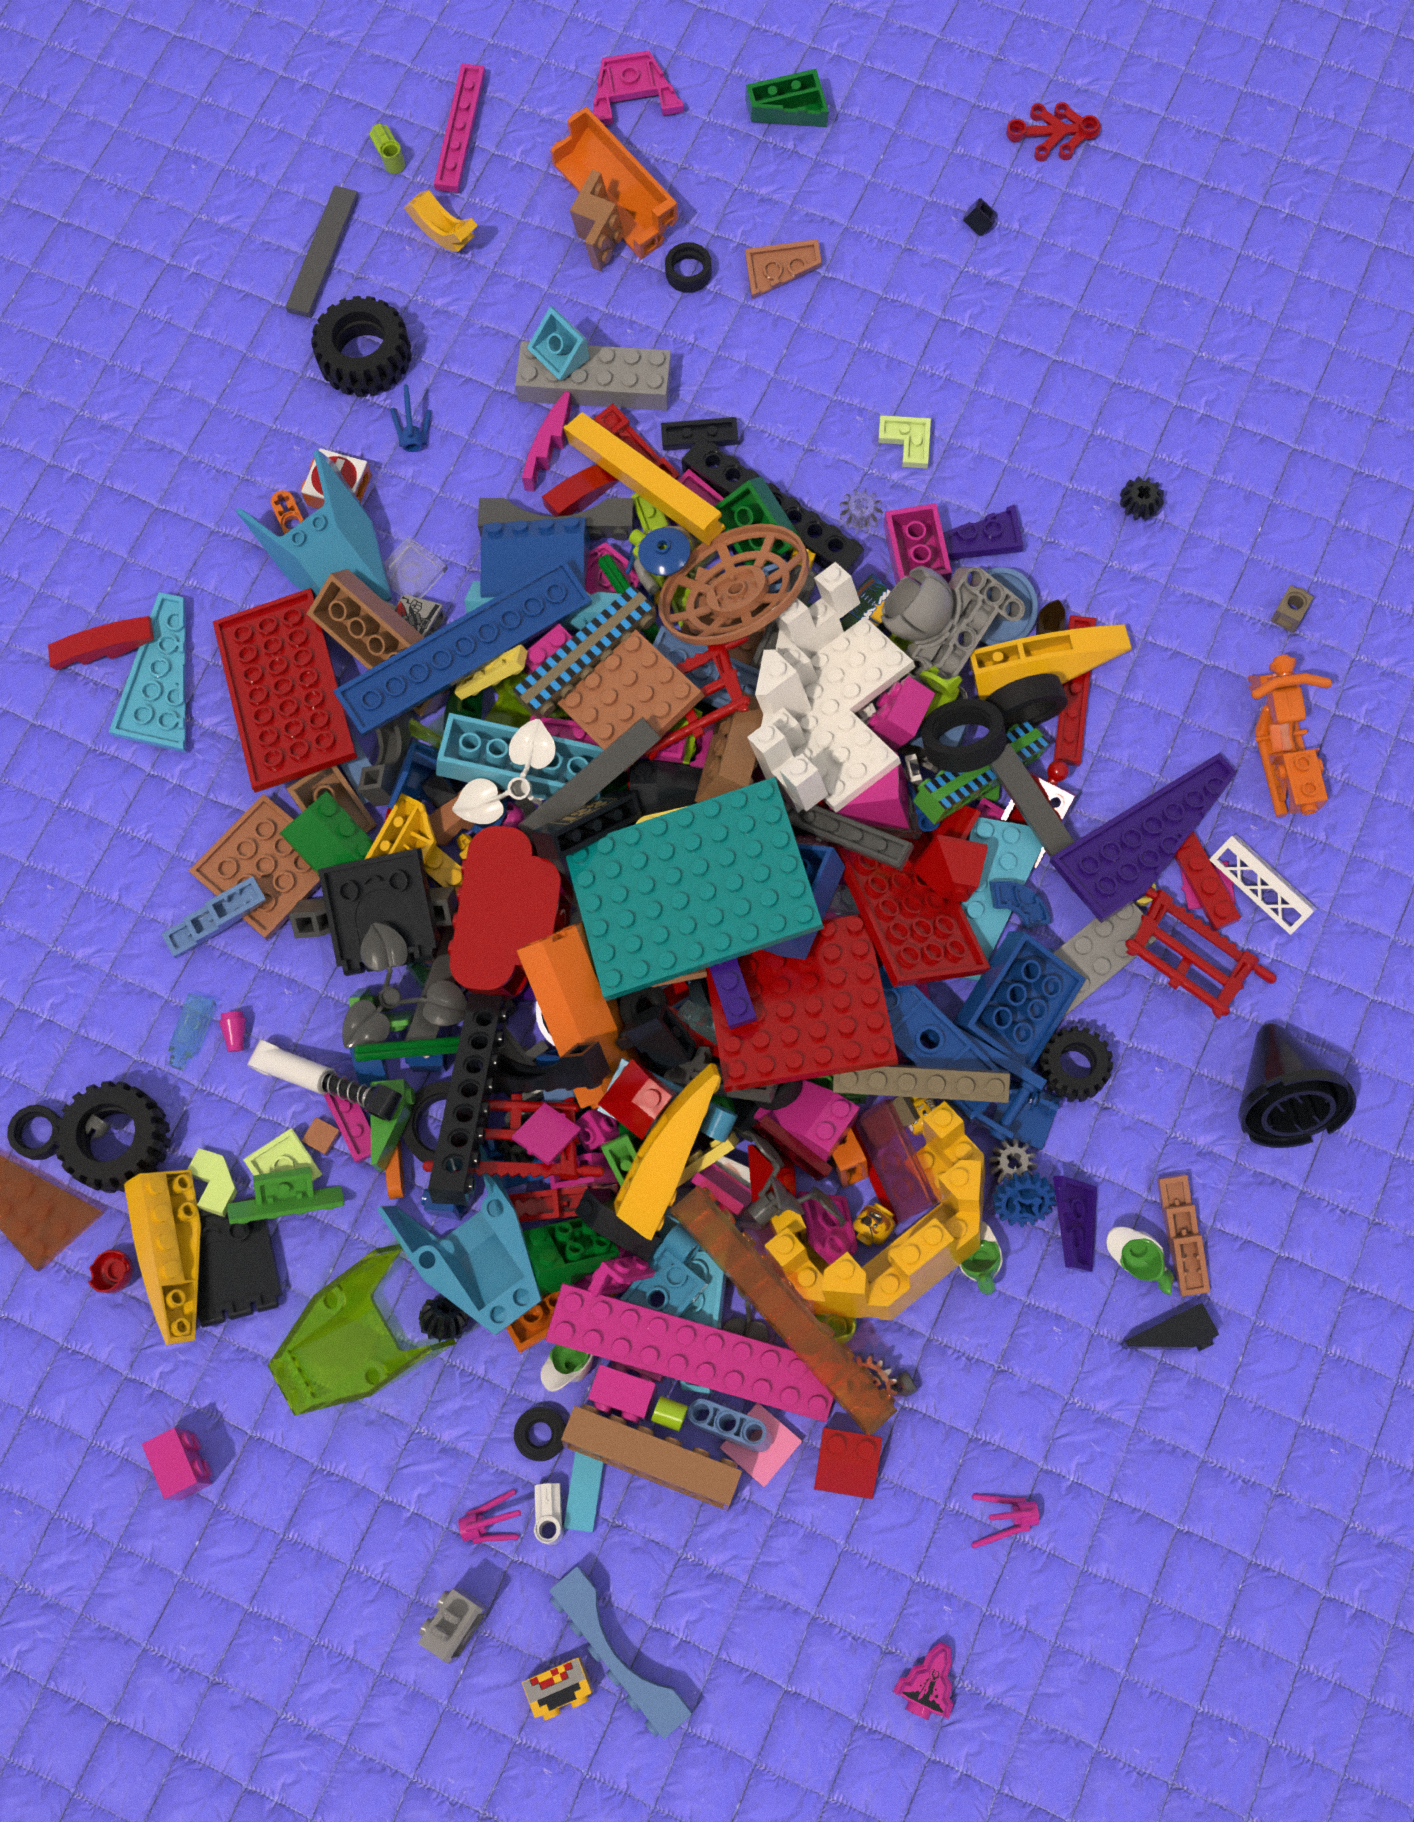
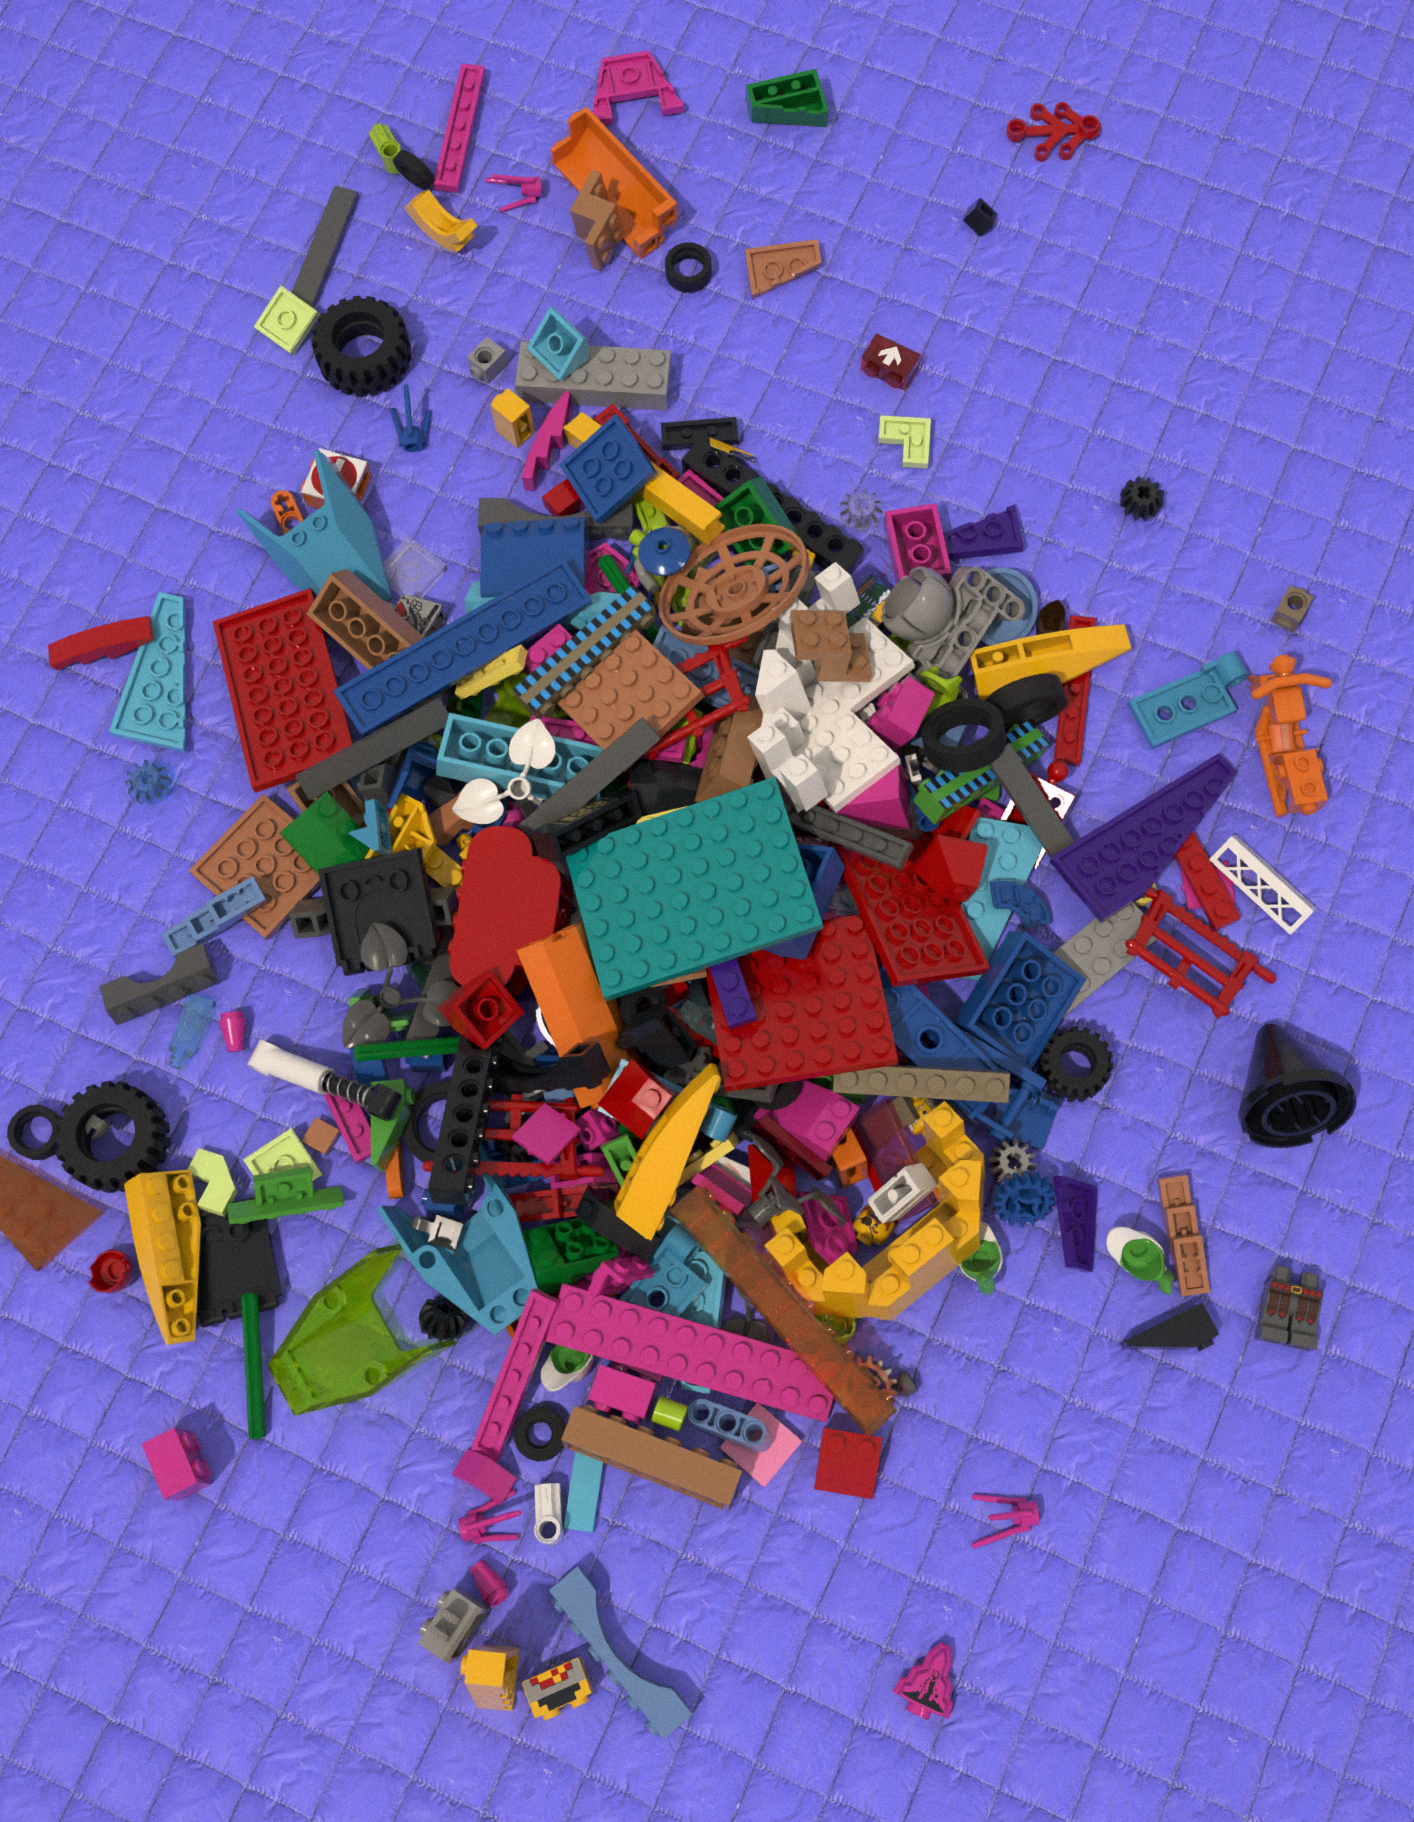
(154, 788): none -> clear light blue gear
(189, 974): none -> dark grey arch
(253, 1366): none -> green axle
(287, 320): none -> yellowish green plate
(373, 749): none -> dark grey tile
(377, 832): none -> dark azure slope
(413, 169): none -> black tyre
(443, 1231): none -> plate
(481, 1009): none -> red slope
(484, 1476): none -> dark pink slope
(487, 351): none -> light grey brick
(490, 1585): none -> dark pink cone
(491, 1675): none -> yellow wedge
(512, 418): none -> yellow brick
(515, 1375): none -> dark pink plate
(530, 186): none -> dark pink plant
(608, 469): none -> blue plate
(732, 450): none -> yellow sticker
(826, 640): none -> medium nougat bracket
(890, 362): none -> clear red brick
(902, 1193): none -> white brick
(1204, 688): none -> dark azure hinge
(1290, 1311): none -> dark grey hips

